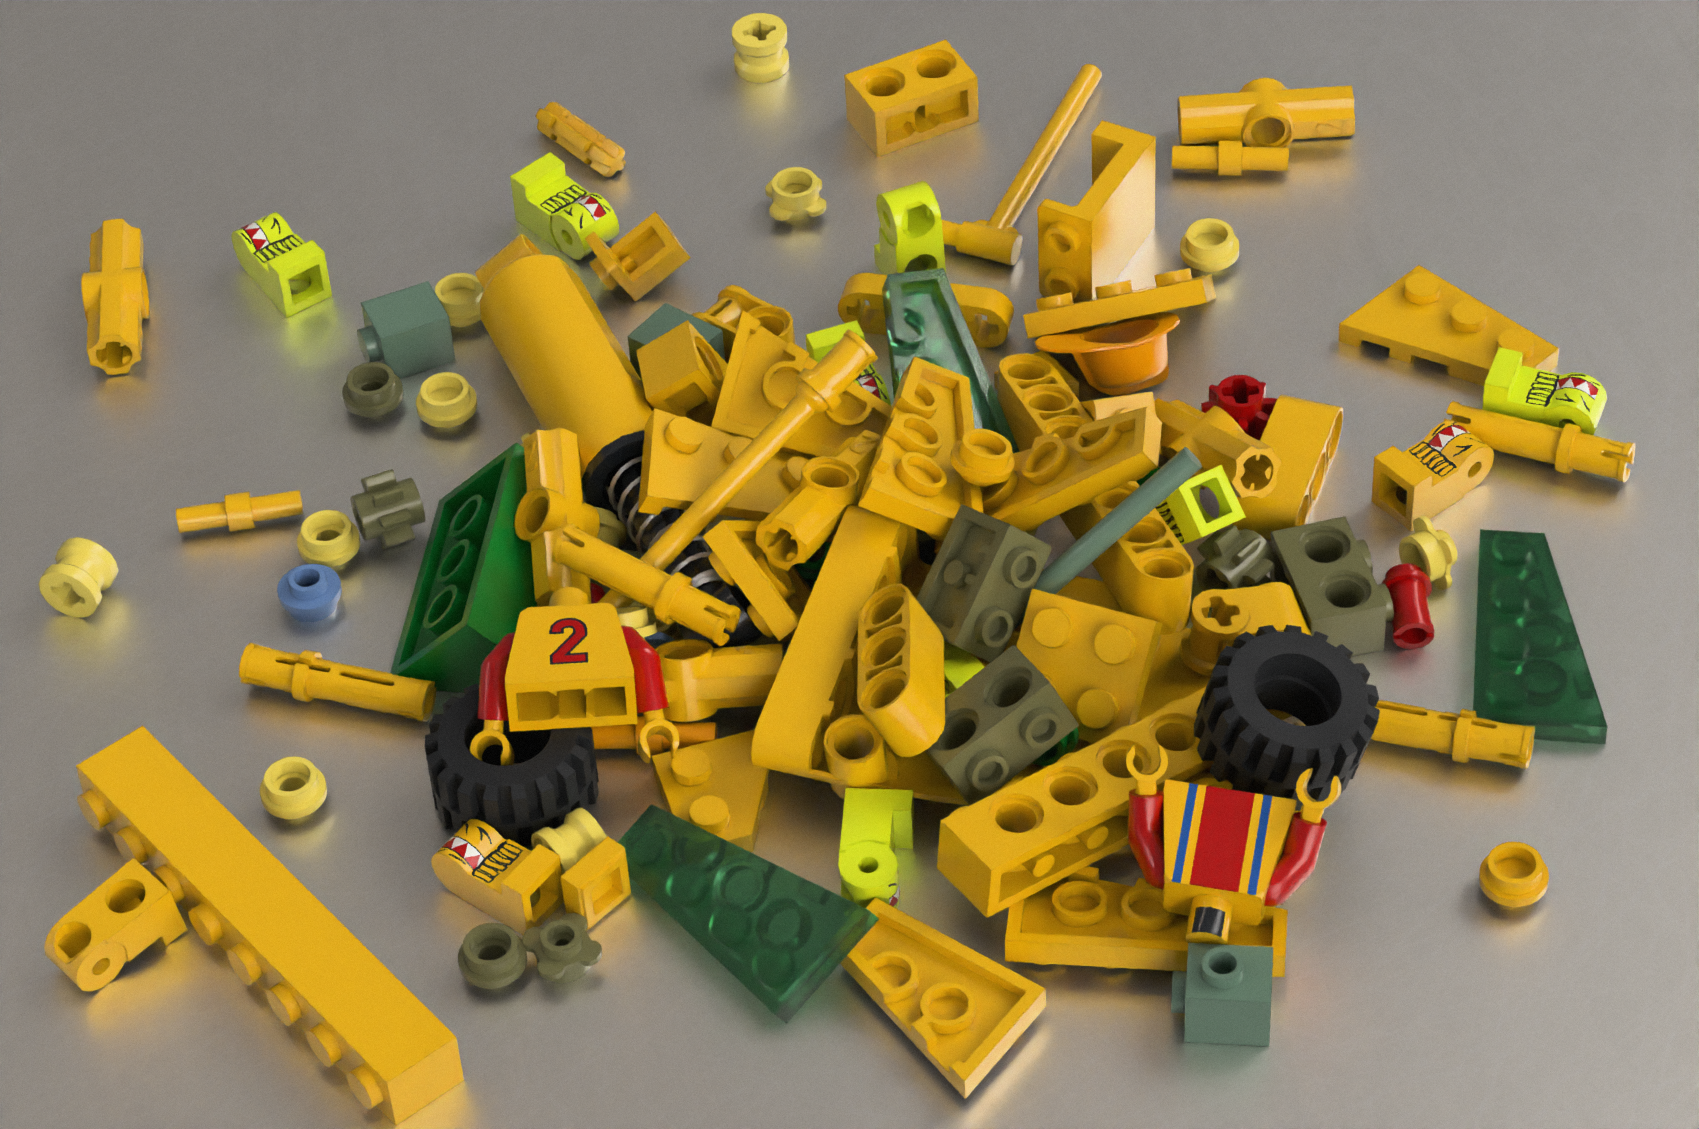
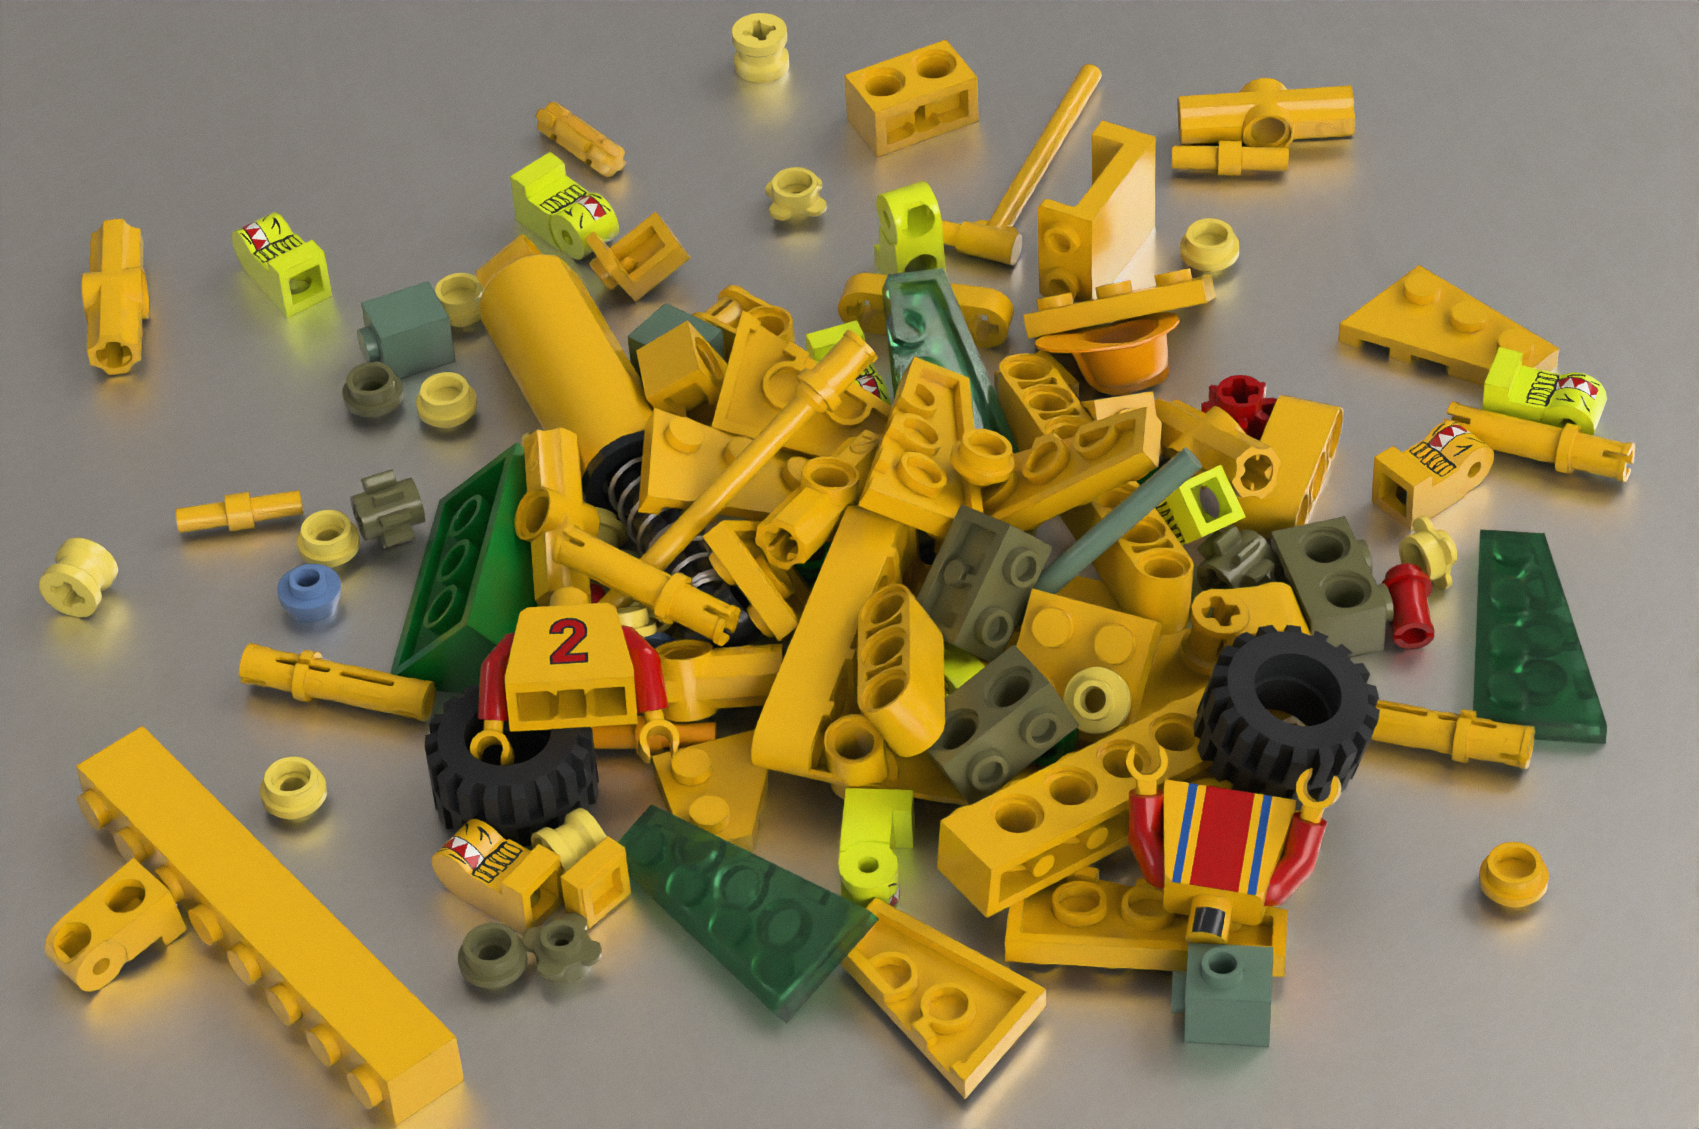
(1116, 705): none -> light yellow plate

